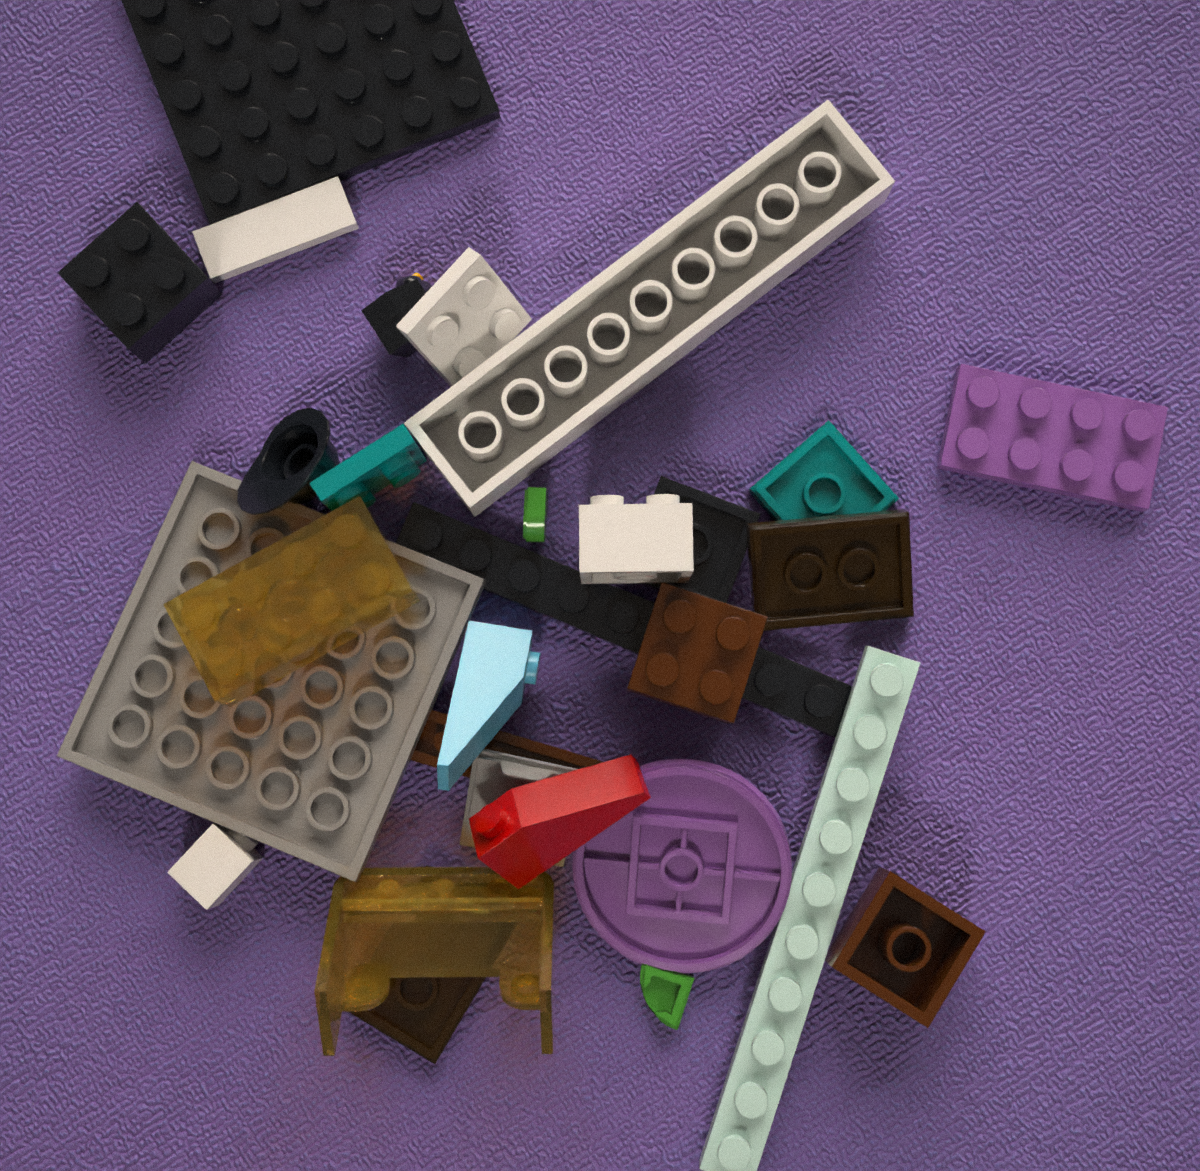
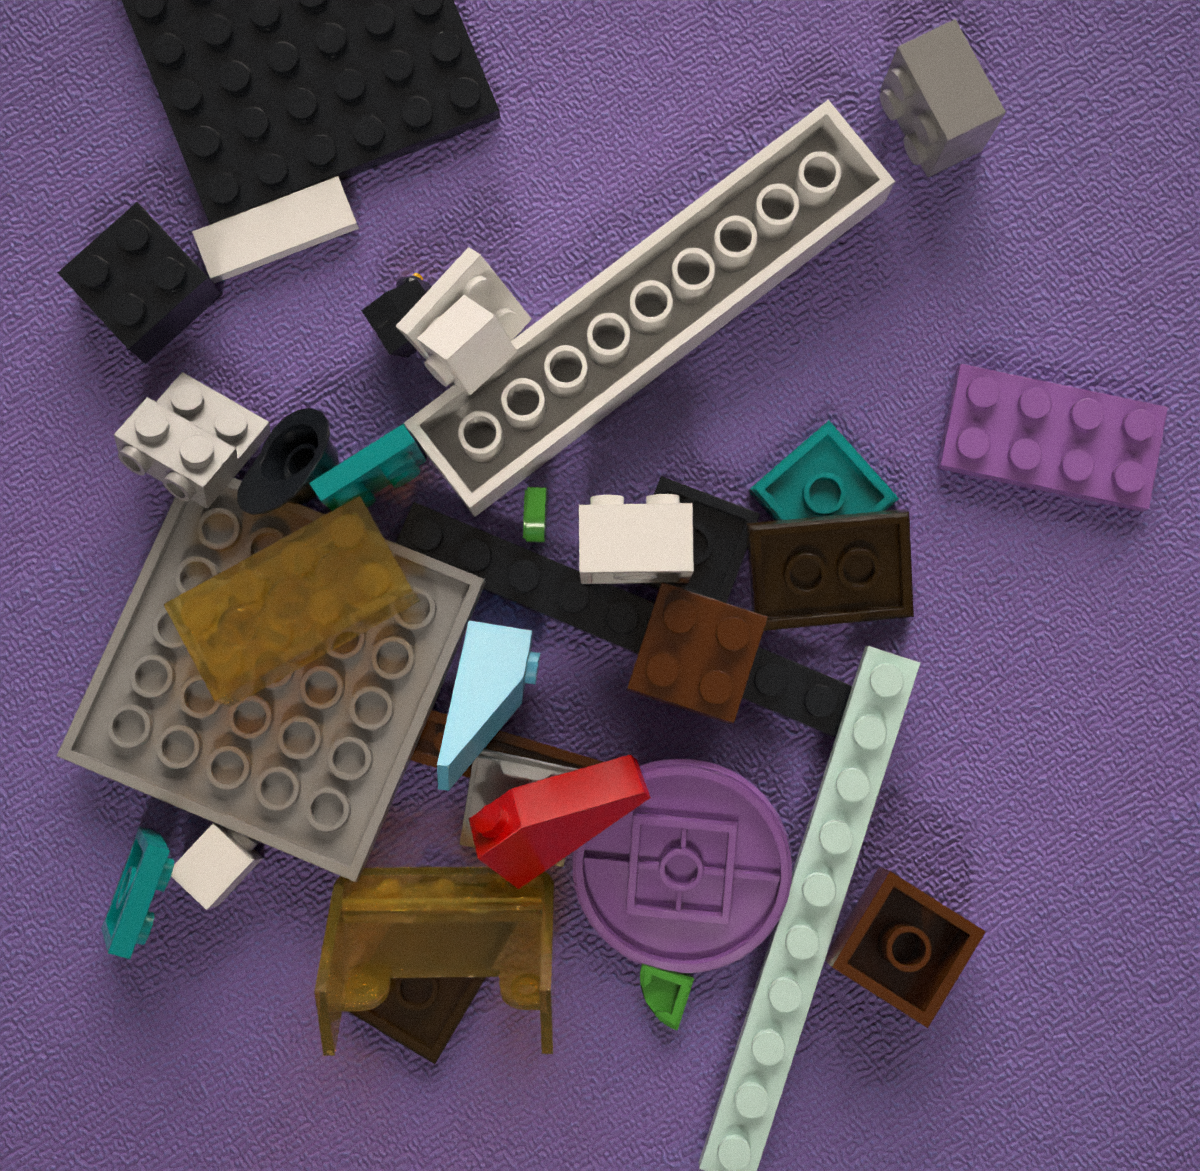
(128, 916): none -> teal plate
(190, 440): none -> plate
(466, 345): none -> white brick
(940, 99): none -> light grey brick

